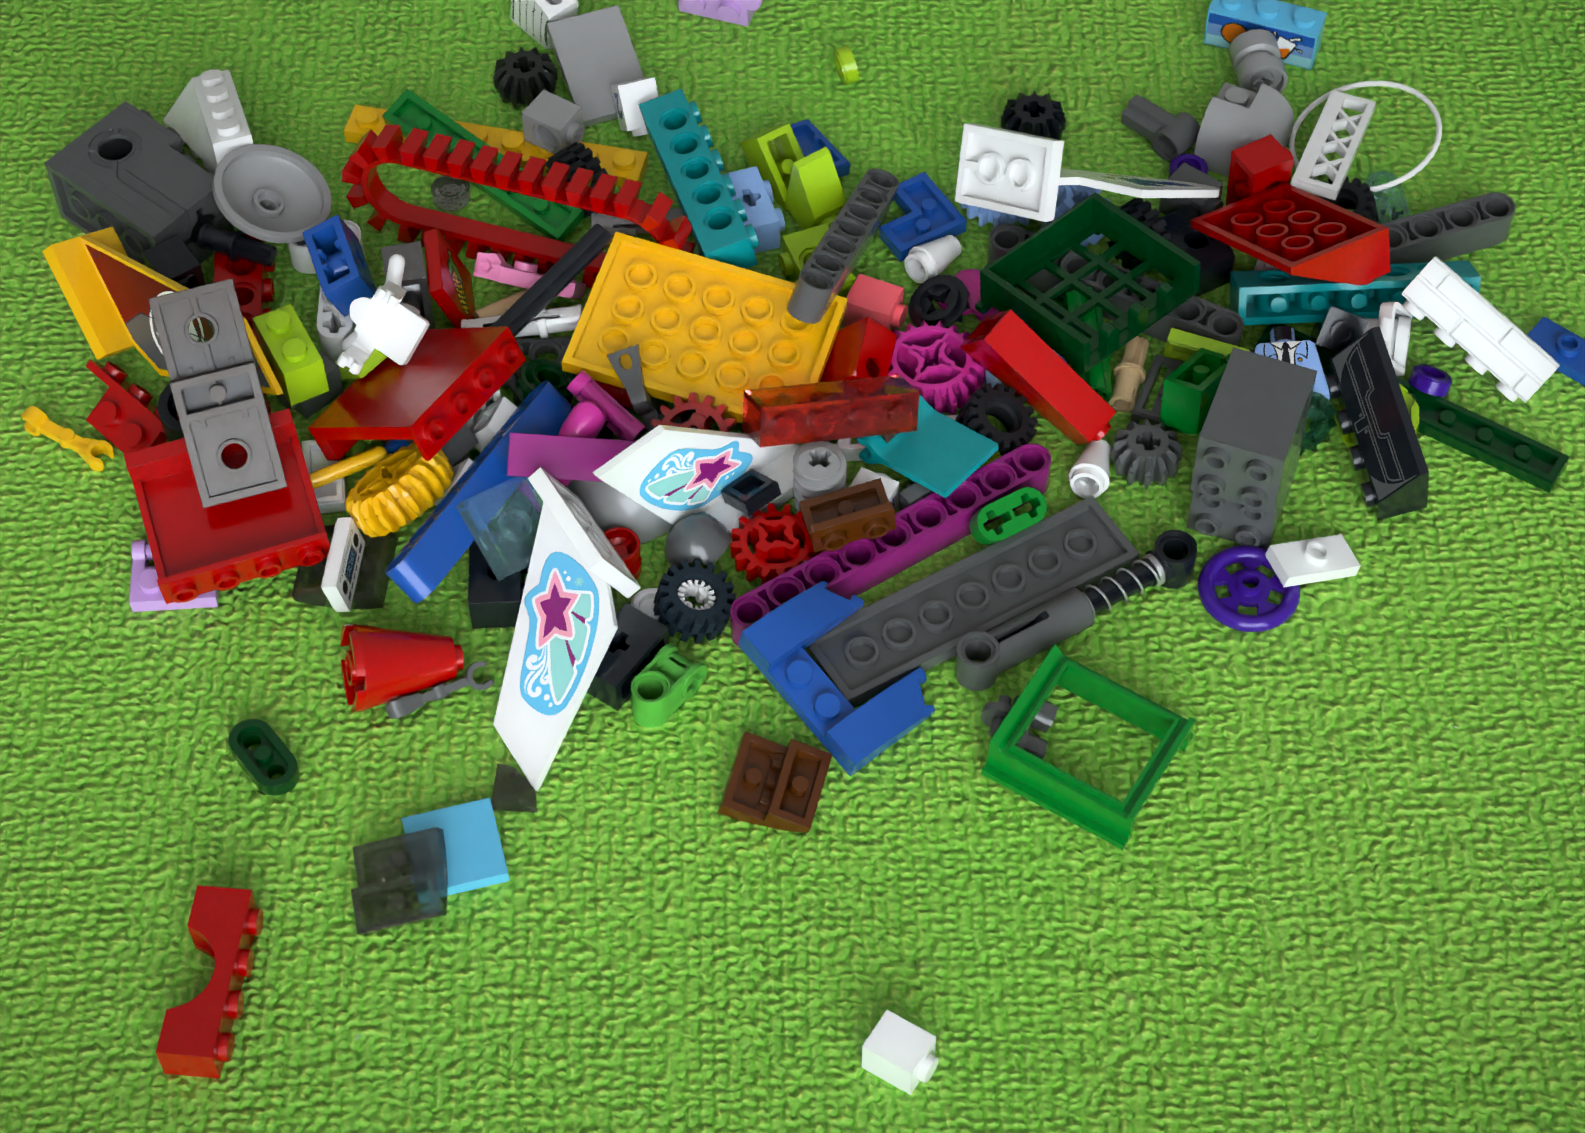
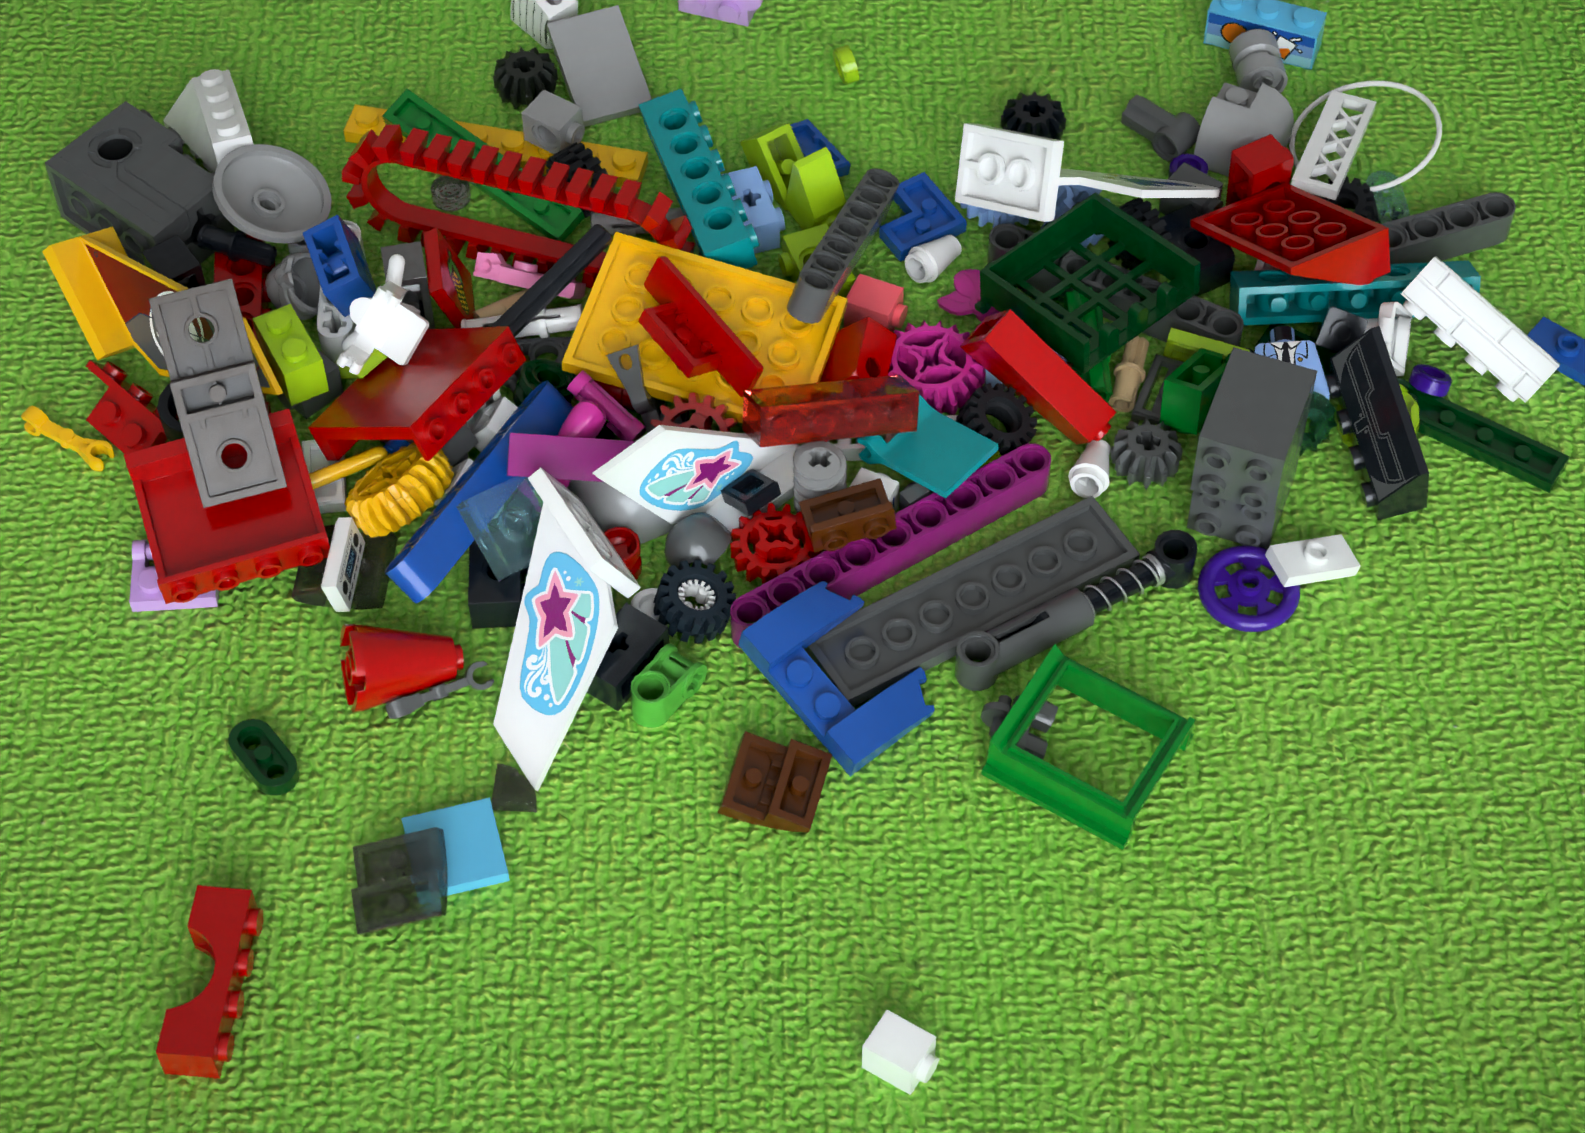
(296, 284): none -> light grey hat
(626, 99): white brick -> none
(693, 331): none -> red bracket
(941, 289): black gear -> none
(1003, 508): green beam -> none

